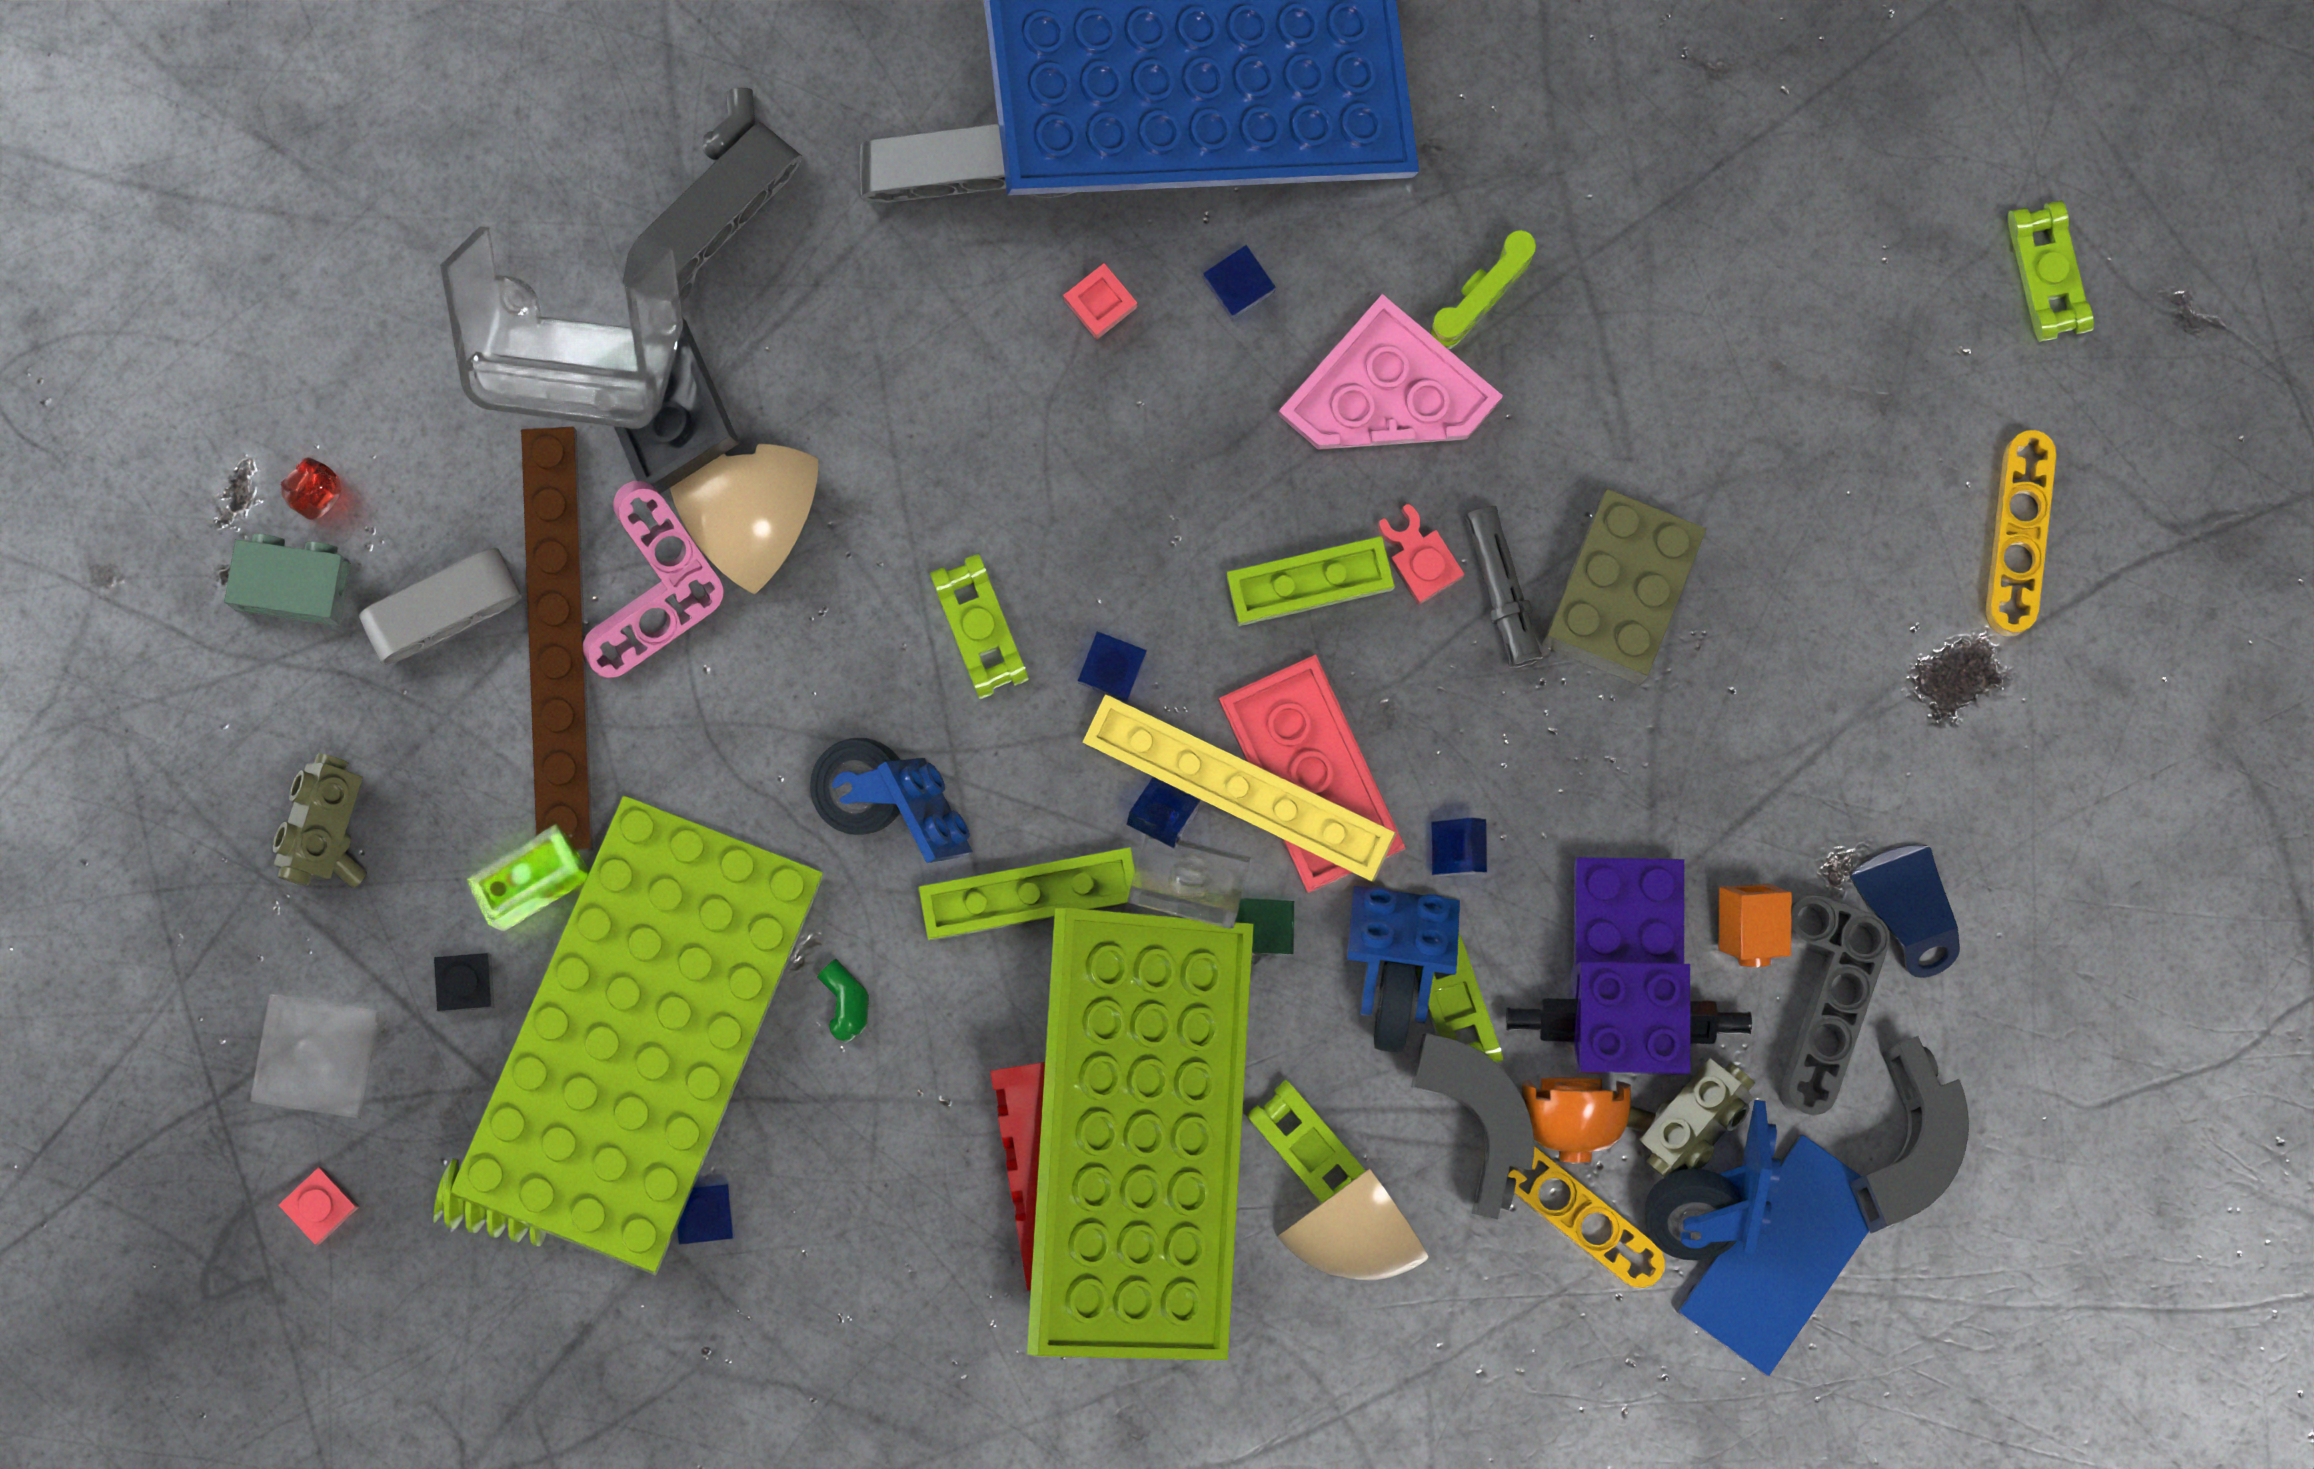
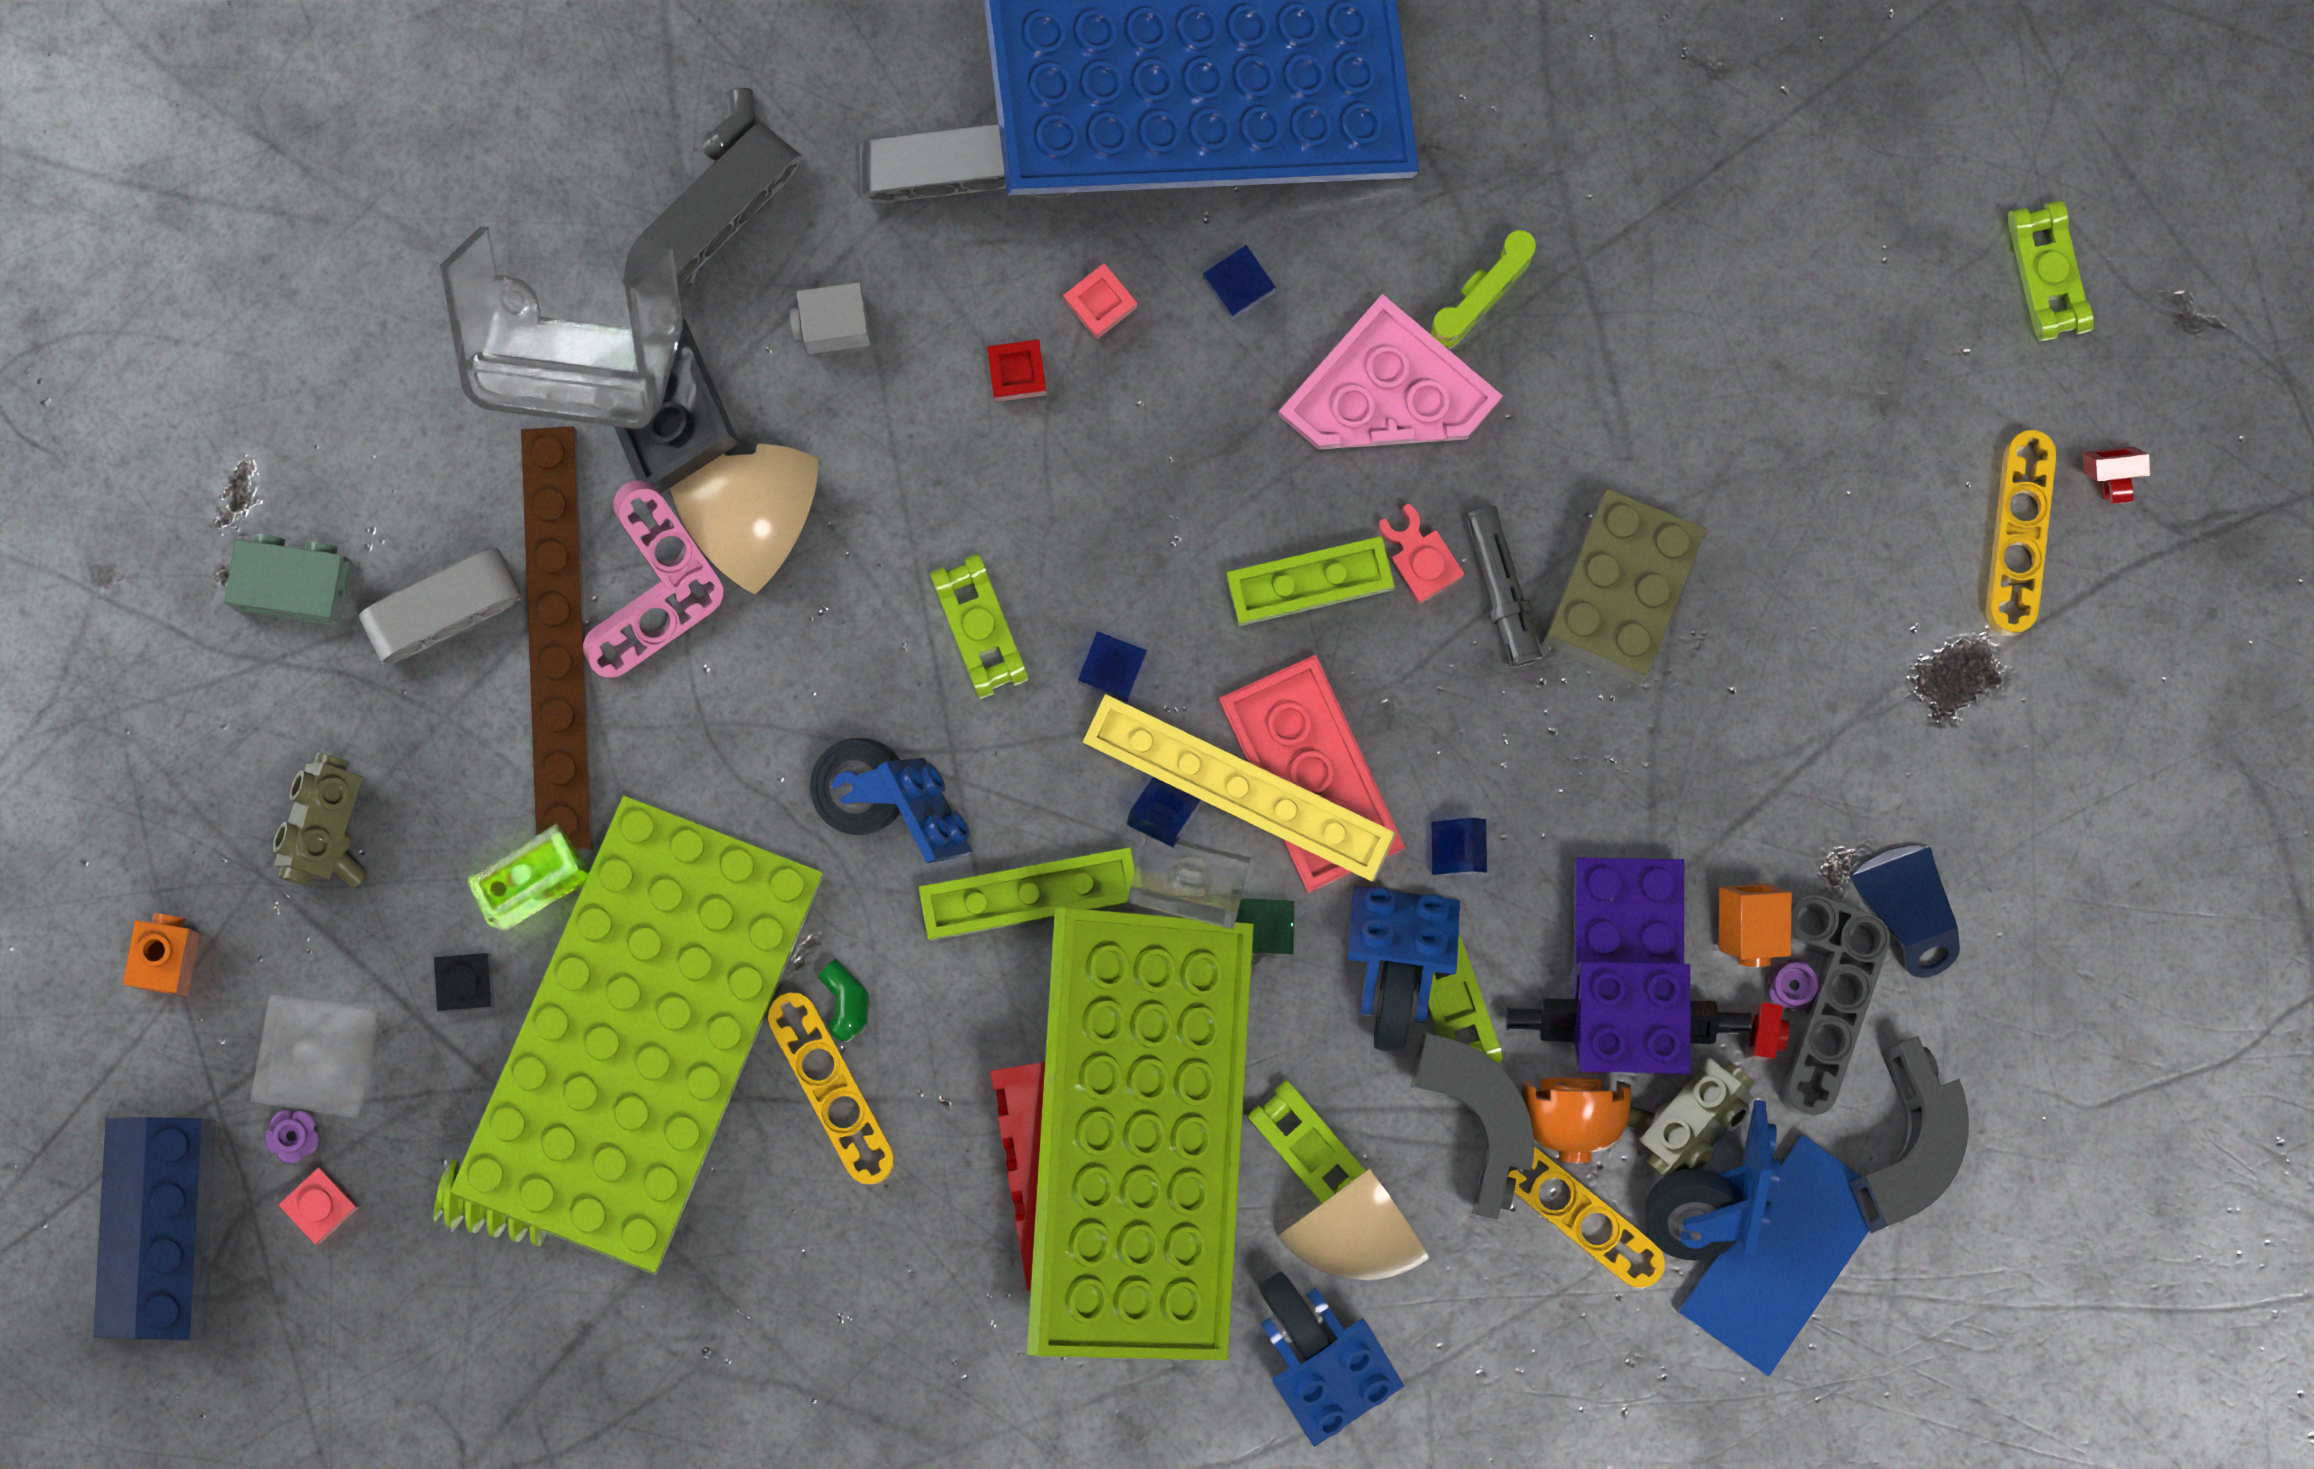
(154, 1228): none -> dark blue slope
(162, 955): none -> orange brick
(305, 1141): none -> medium lavender plate
(311, 488): clear red piece -> none
(707, 1216): clear blue plate -> none
(830, 318): none -> light grey brick
(837, 1085): none -> yellow beam
(1016, 370): none -> red plate
(1337, 1378): none -> blue plate
(1768, 1032): none -> red plate
(1796, 970): none -> medium lavender plate
(2115, 471): none -> red tile

